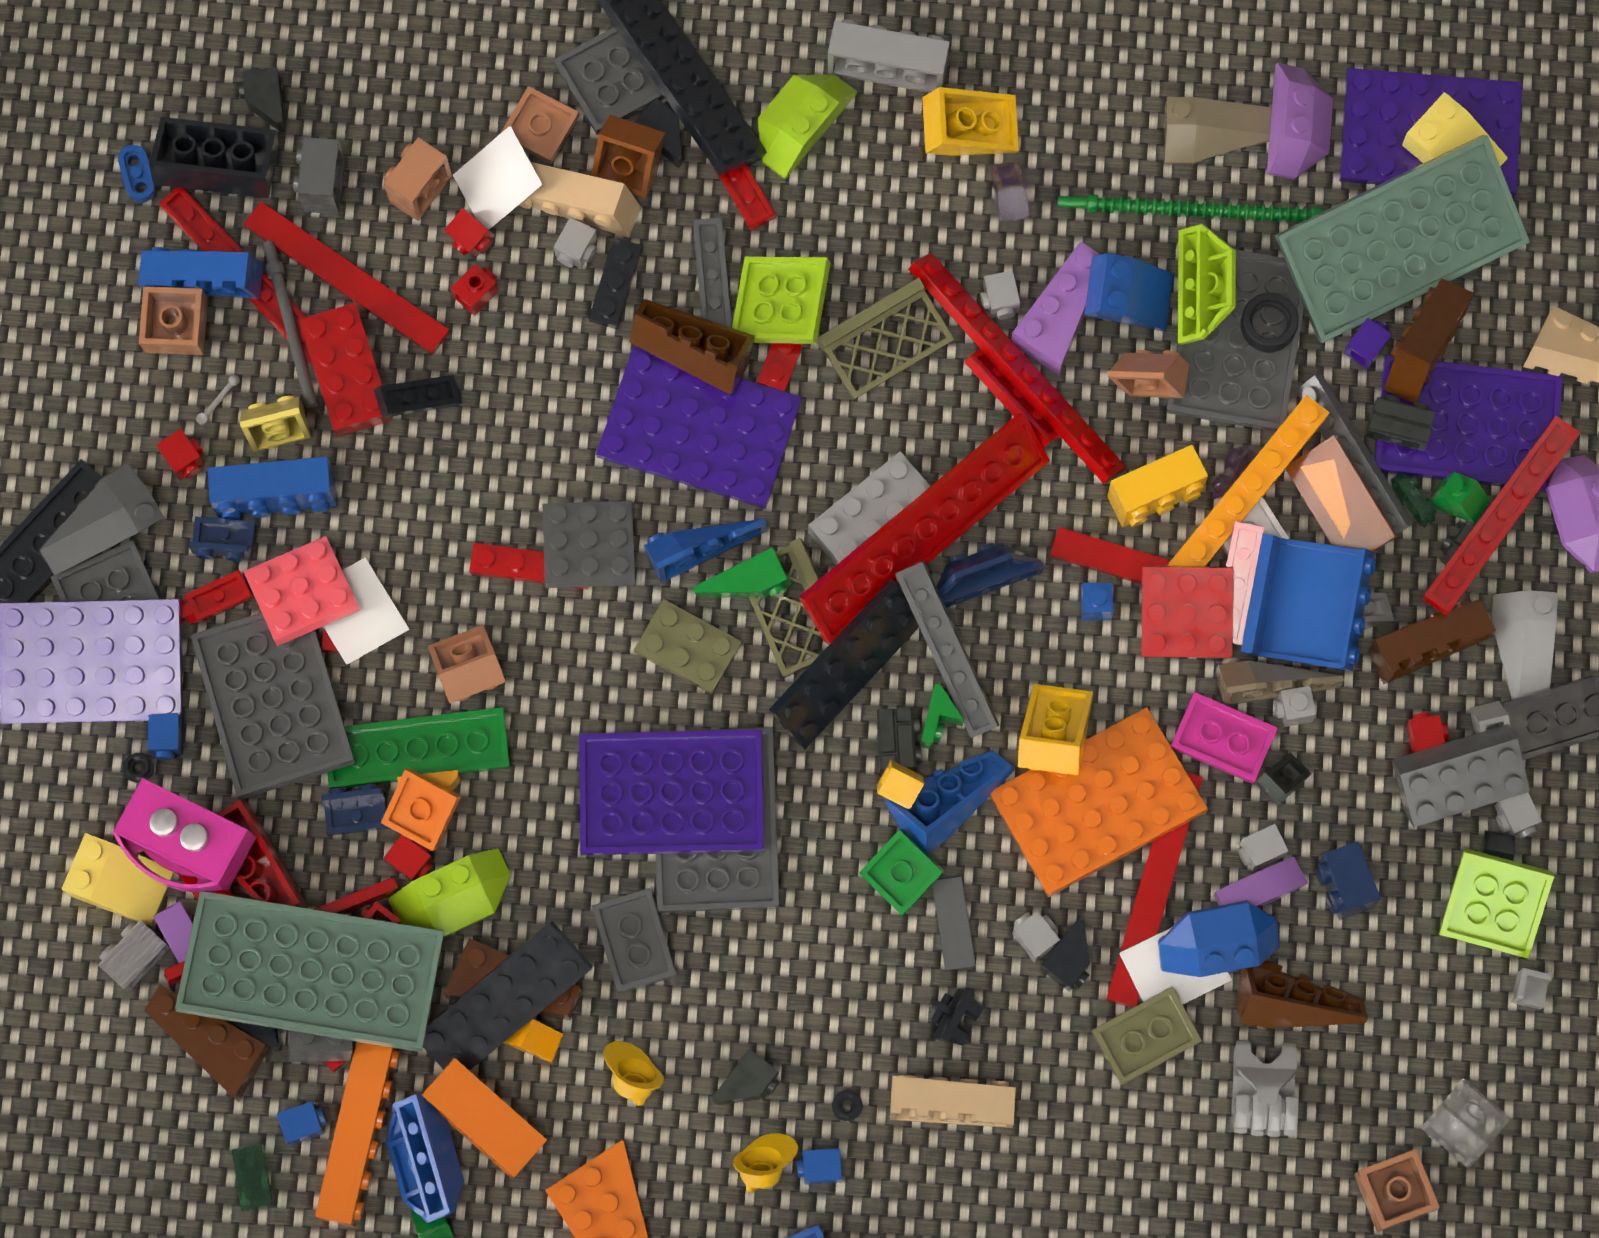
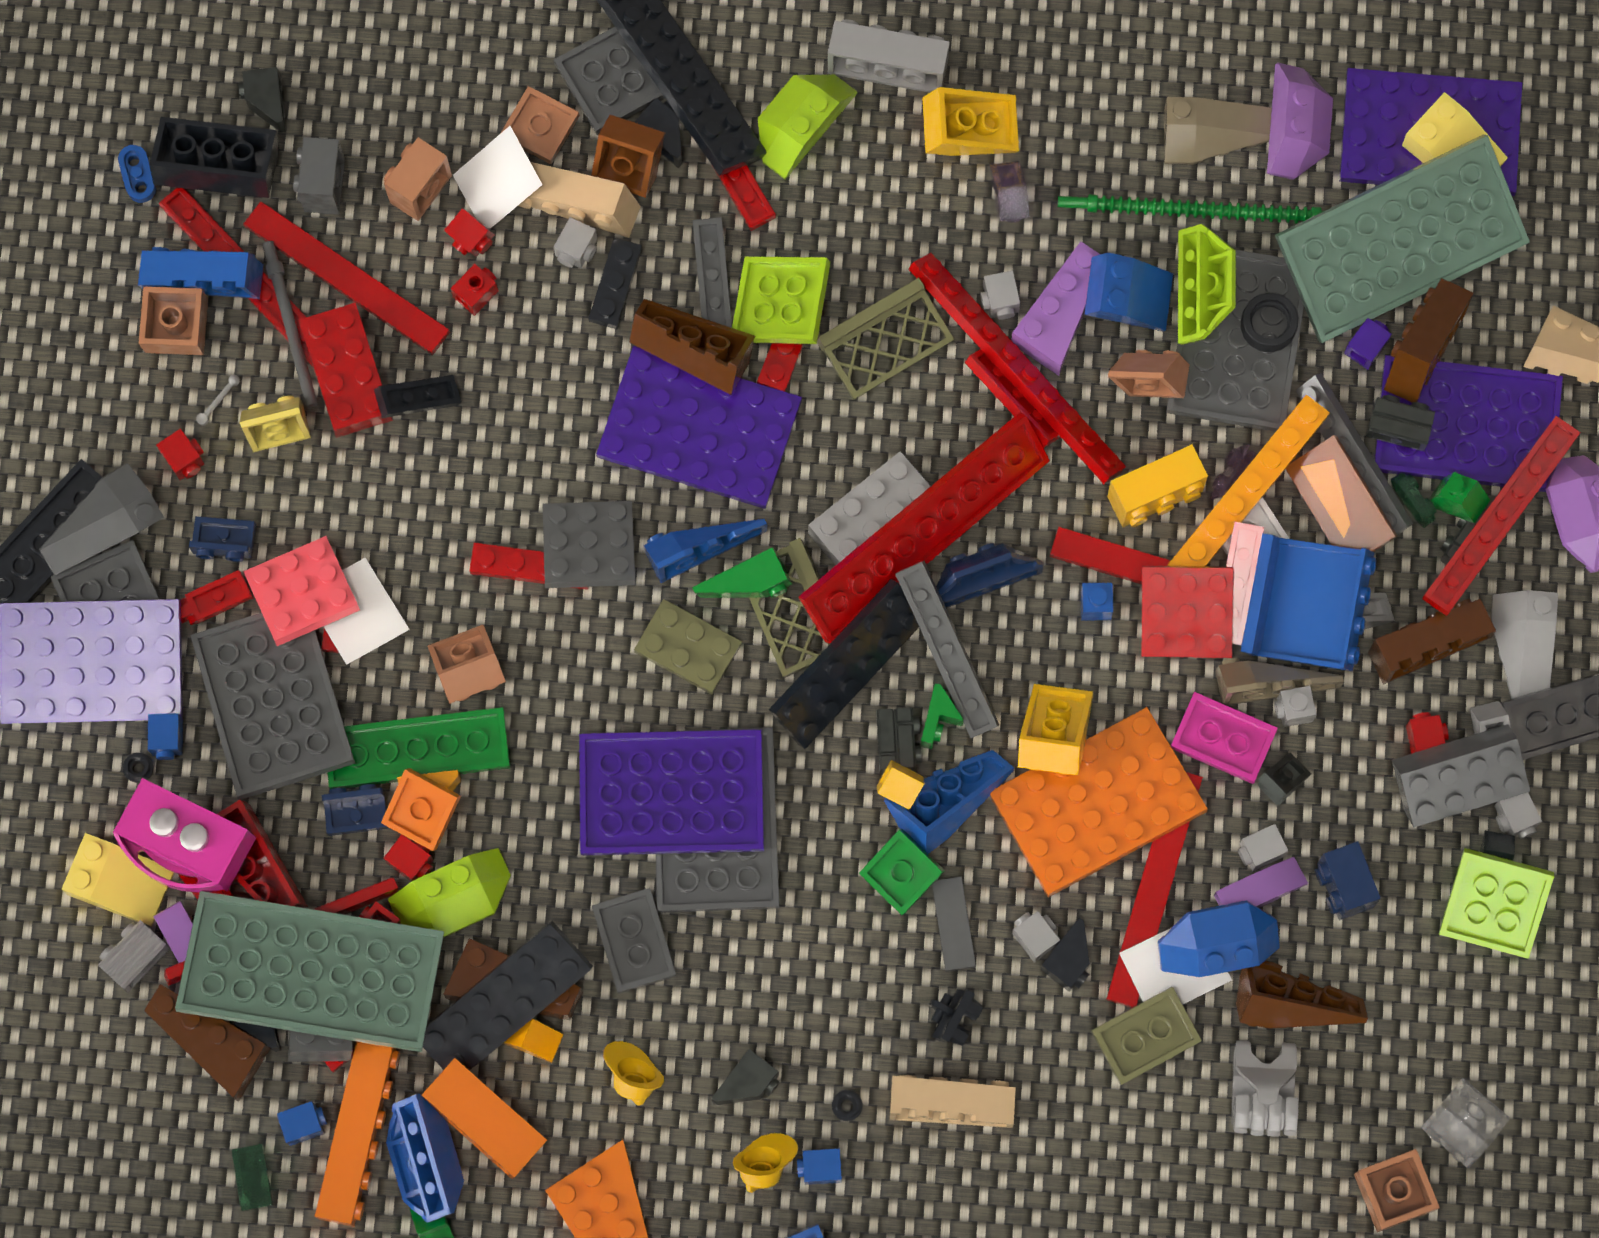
(272, 488): blue brick -> none
(1531, 988): light grey panel -> none

